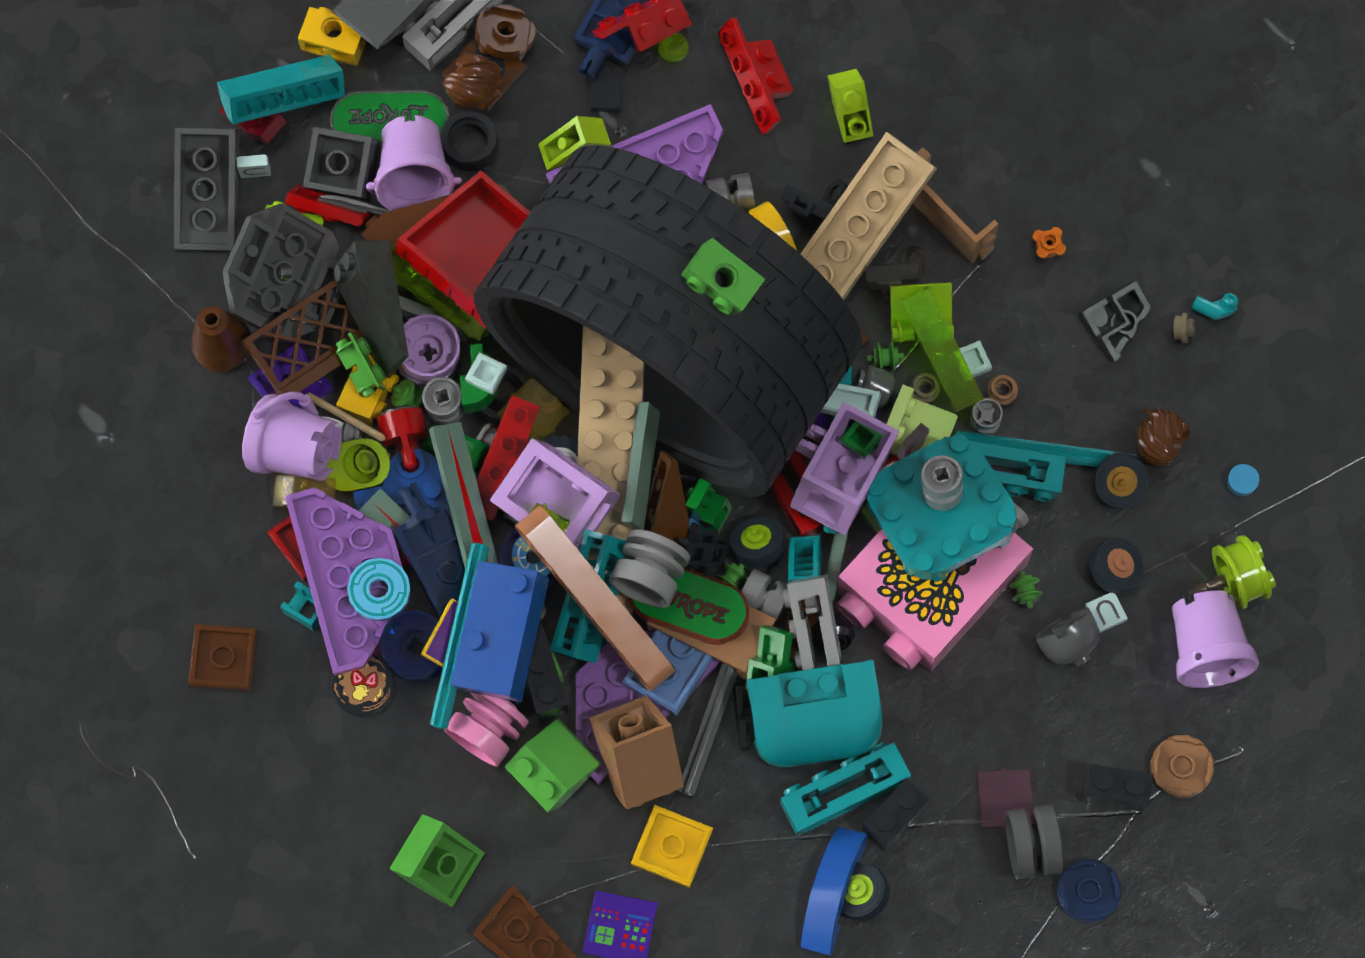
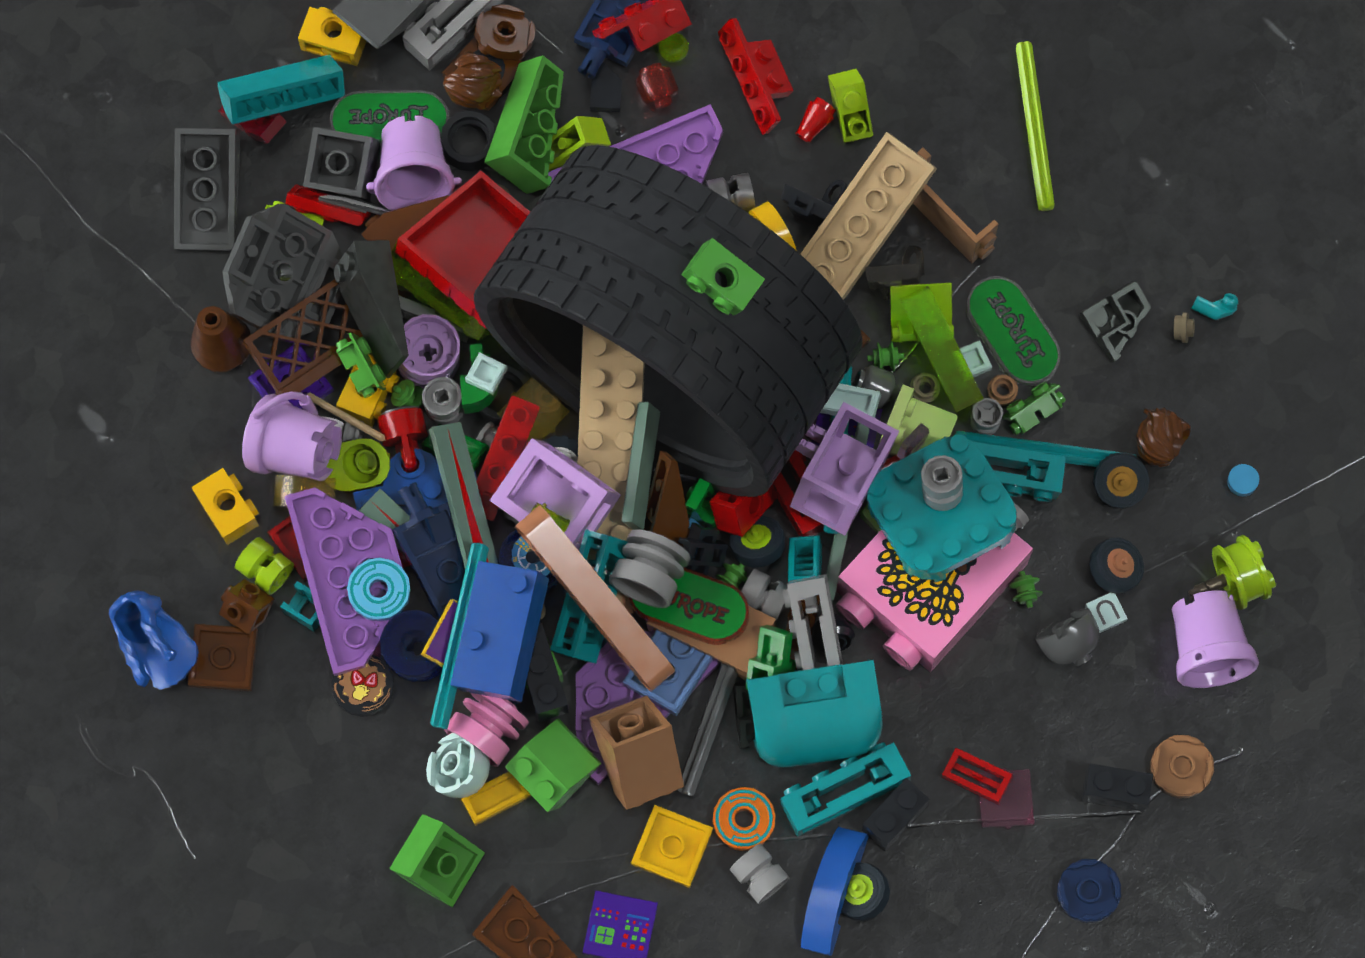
(152, 640): none -> blue hair
(233, 522): none -> yellow brick
(245, 605): none -> reddish brown brick
(253, 166): light aqua tile -> none
(256, 558): none -> lime wheel
(457, 767): none -> light aqua cylinder
(495, 798): none -> yellow tile
(527, 125): none -> bright green wedge
(657, 85): none -> clear red head
(739, 513): none -> red brick
(743, 800): none -> orange tile
(759, 873): none -> light grey wheel
(816, 118): none -> red cone
(861, 439): green slope -> none
(998, 772): none -> red tile
(1013, 330): none -> green tile
(1034, 842): dark grey wheel -> none
(1035, 126): none -> lime axle
(1042, 399): none -> bright green hinge
(1045, 250): orange plate -> none

